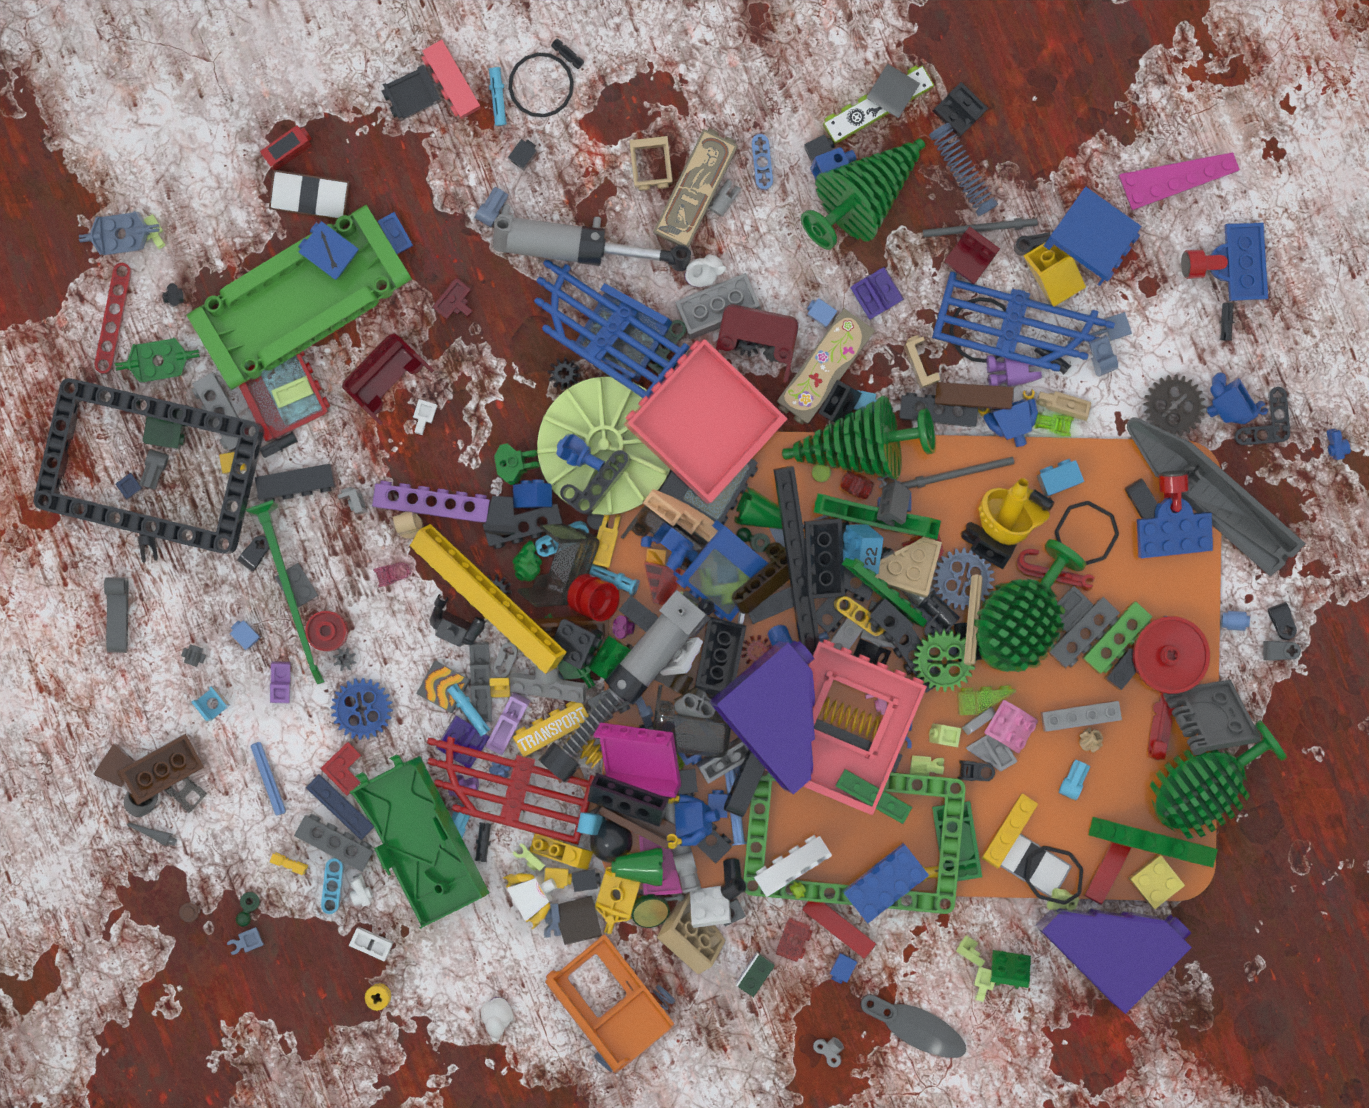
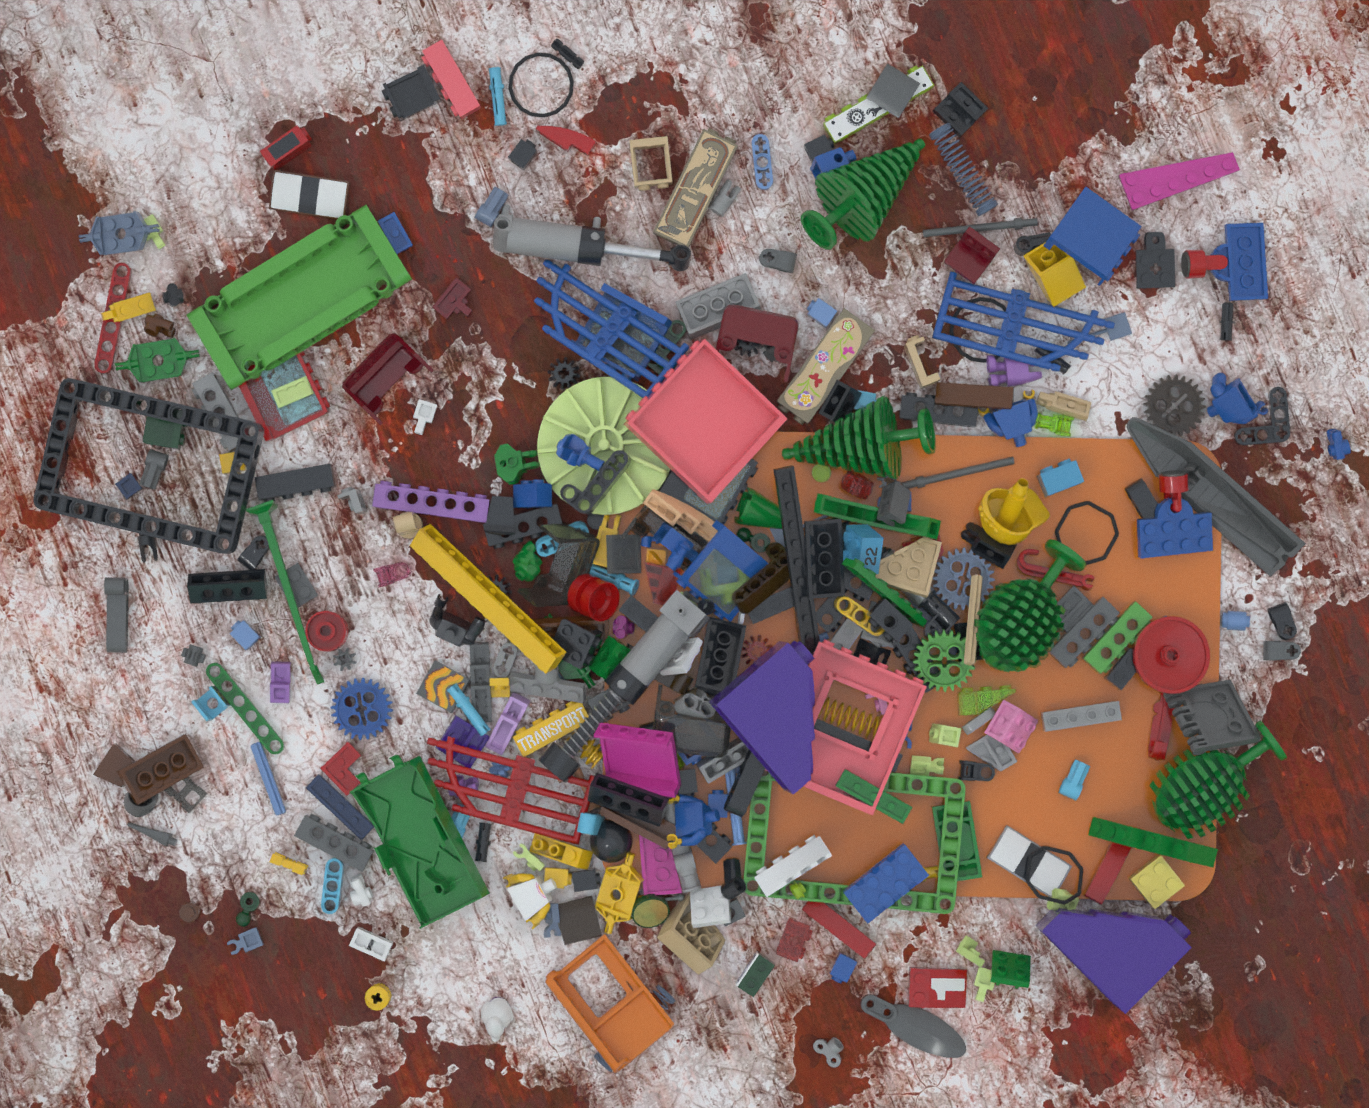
(130, 308): none -> yellow hinge
(156, 324): none -> reddish brown plate
(227, 586): none -> black brick
(247, 706): none -> green beam
(278, 444): black axle -> none
(328, 250): blue brick -> none
(567, 138): none -> red slope
(623, 554): none -> dark grey plate
(640, 867): green cone -> none
(645, 712): sand blue plate -> none
(704, 271): white hair -> none
(779, 633): blue piece -> none
(782, 260): none -> dark grey piece
(877, 293): dark purple slope -> none
(937, 987): none -> red slope
(1009, 831): yellow plate -> none
(1041, 500): black pin -> none
(1091, 740): tan gear -> none
(1103, 357): sand blue brick -> none
(1153, 254): none -> black plate

